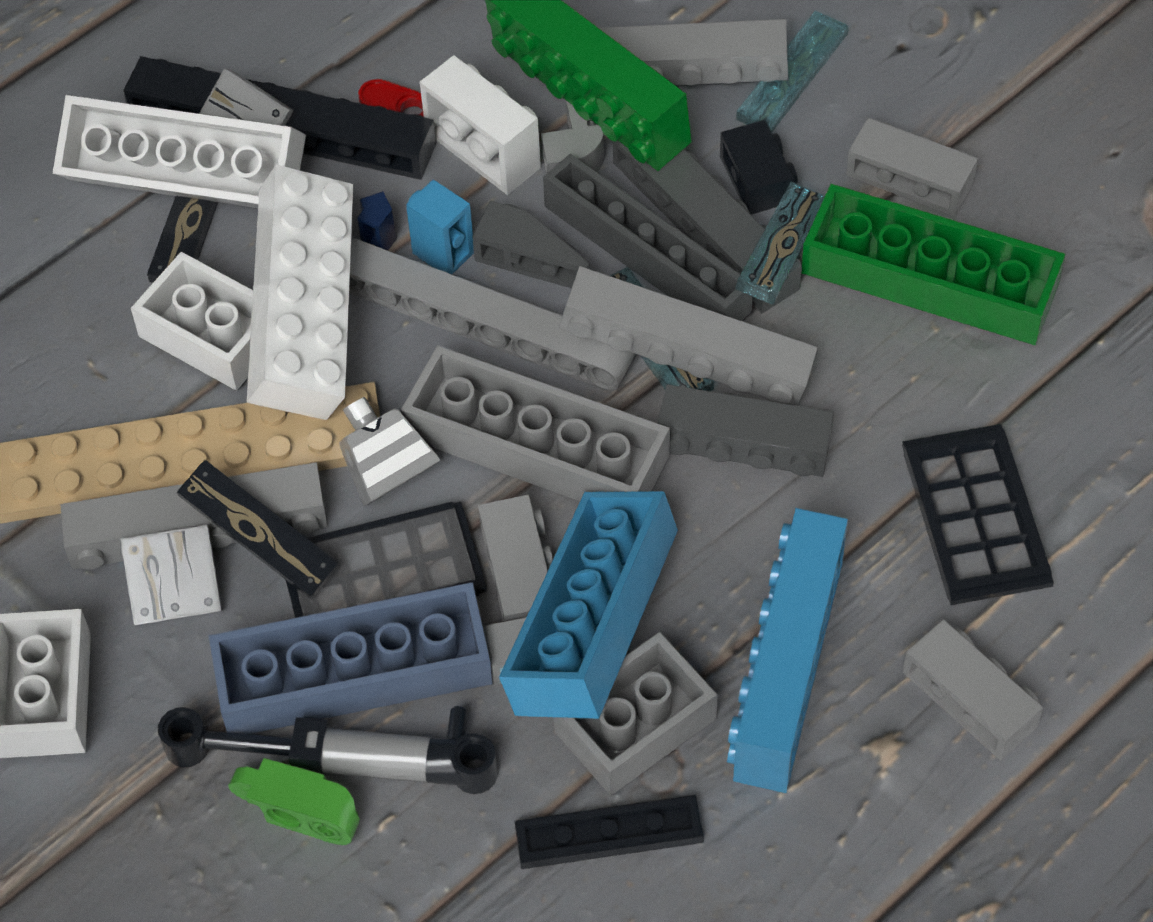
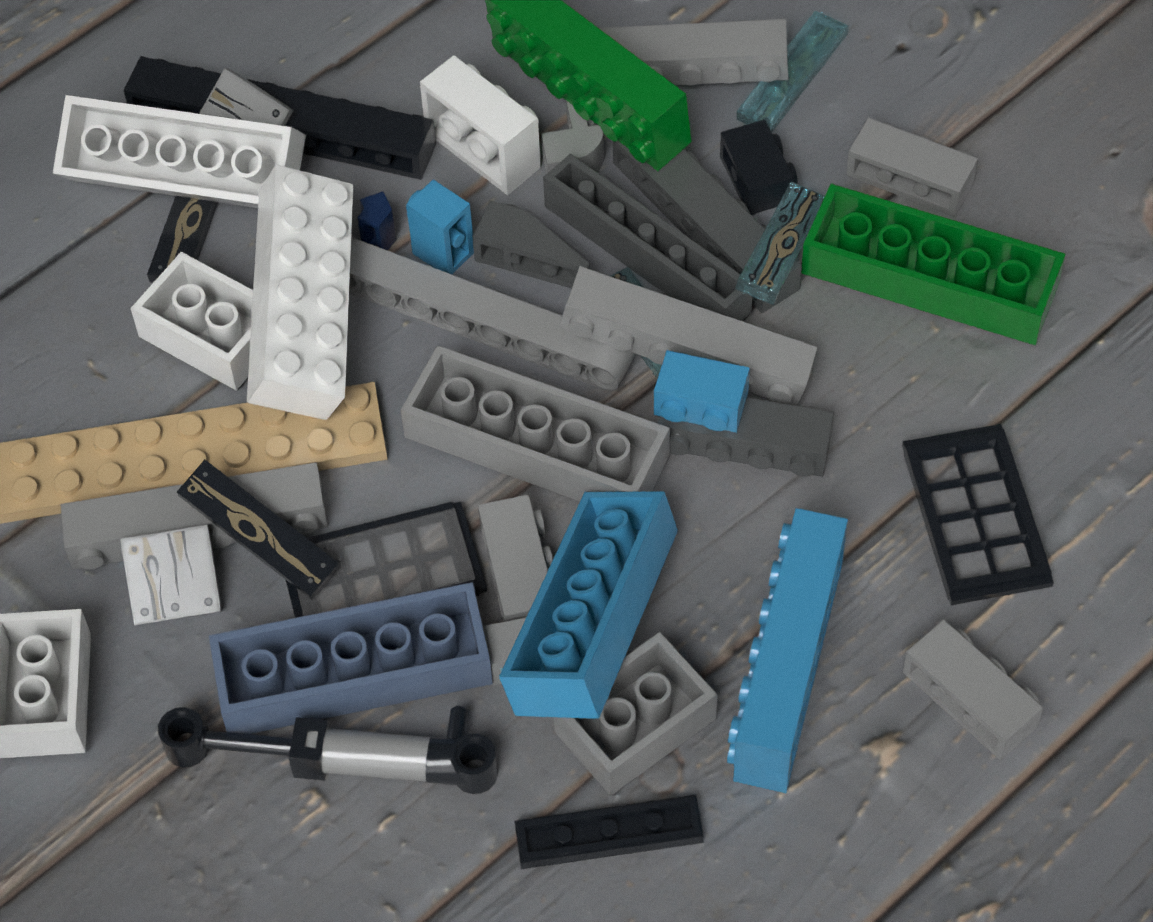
(298, 800): bright green piece -> none
(382, 451): light grey torso -> none
(389, 95): red piece -> none
(701, 391): none -> dark azure brick

